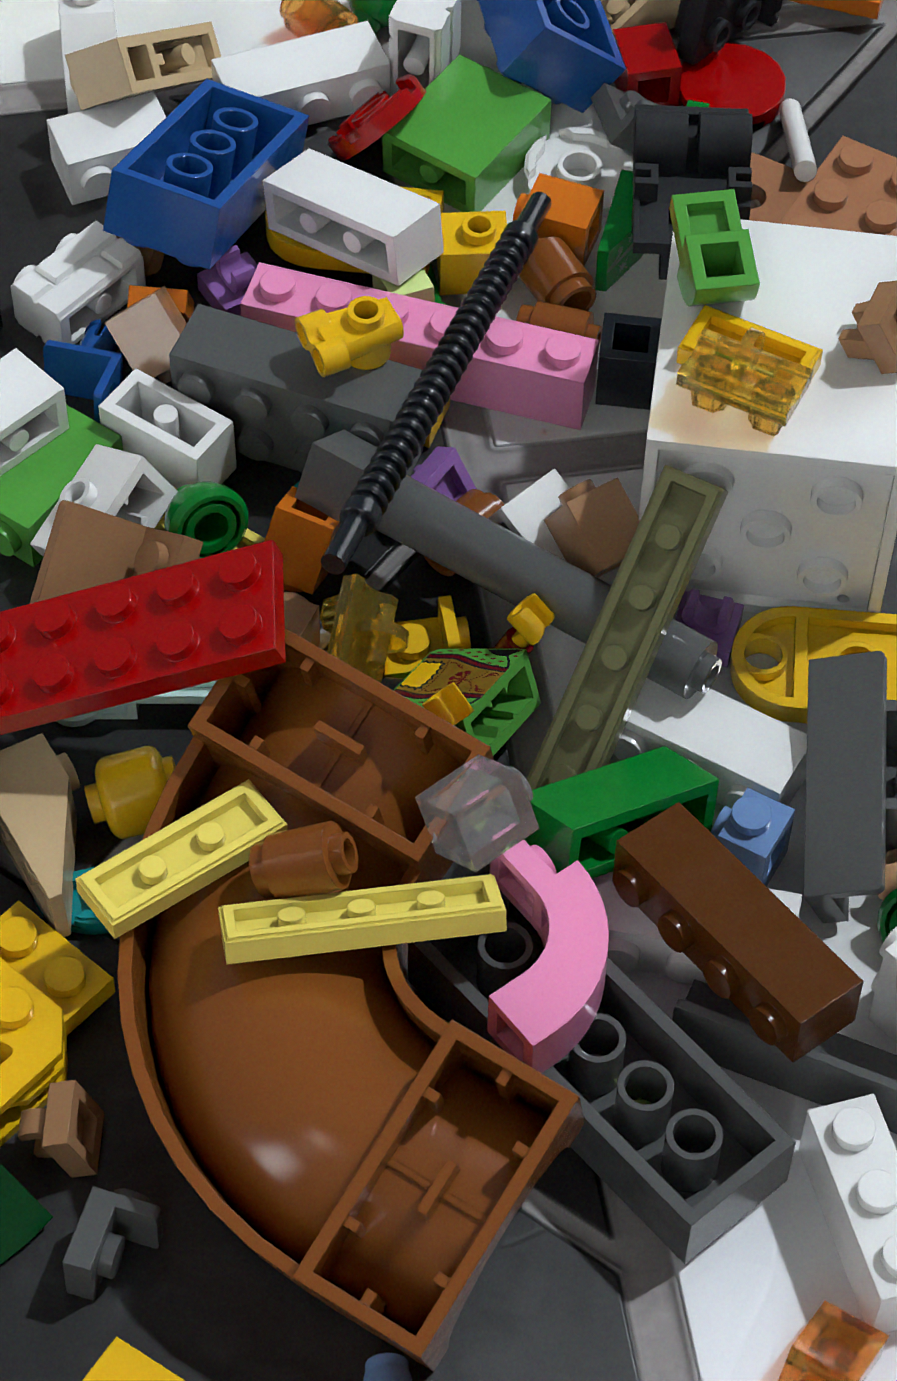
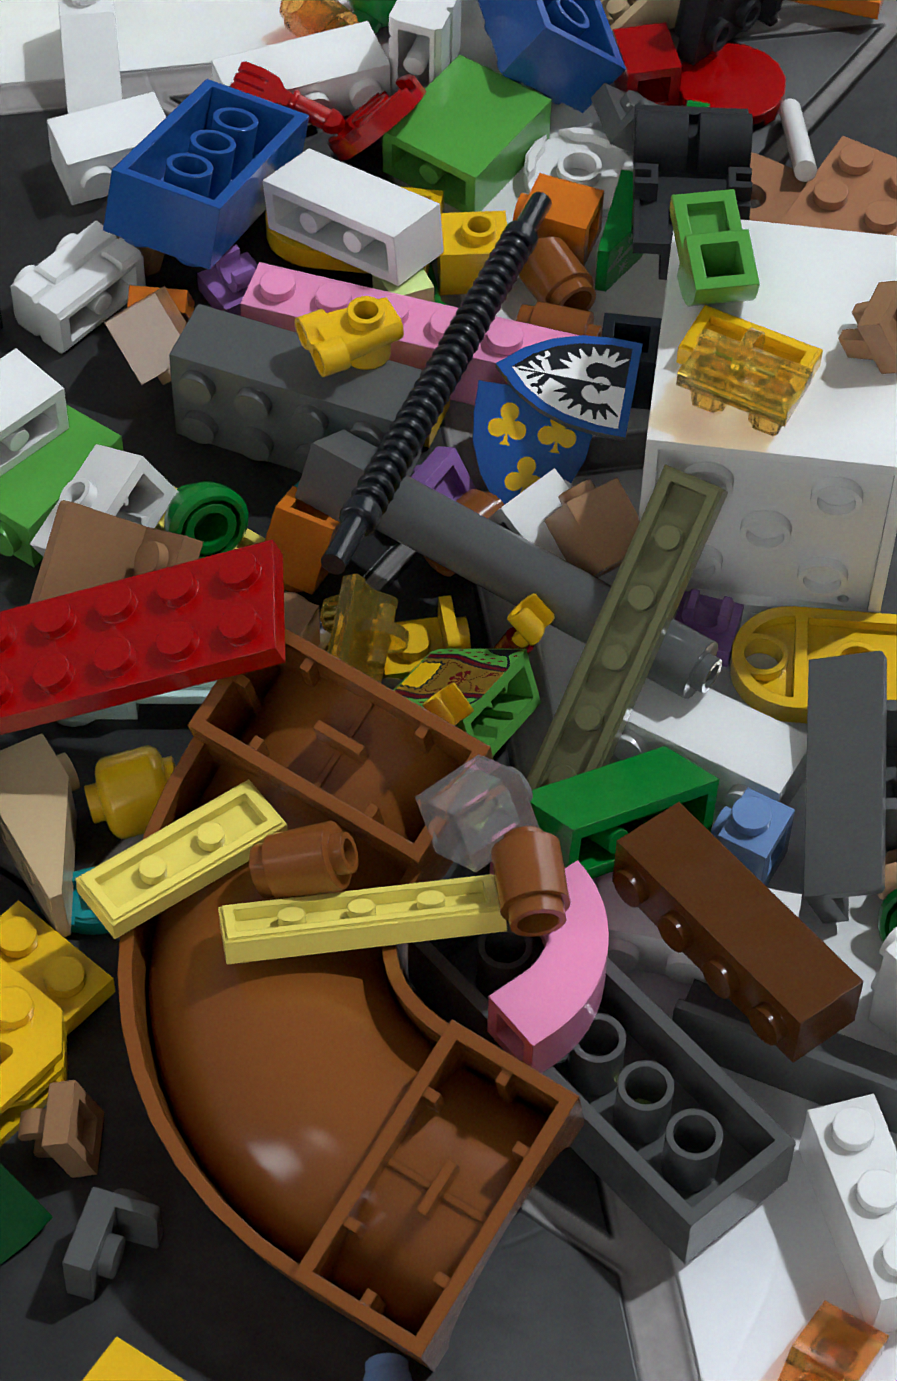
(86, 369): blue bracket -> none
(142, 64): tan slope -> none
(170, 431): white brick -> none
(268, 86): none -> red piece
(520, 444): none -> blue shield
(531, 881): none -> dark orange brick
(577, 381): none -> shield

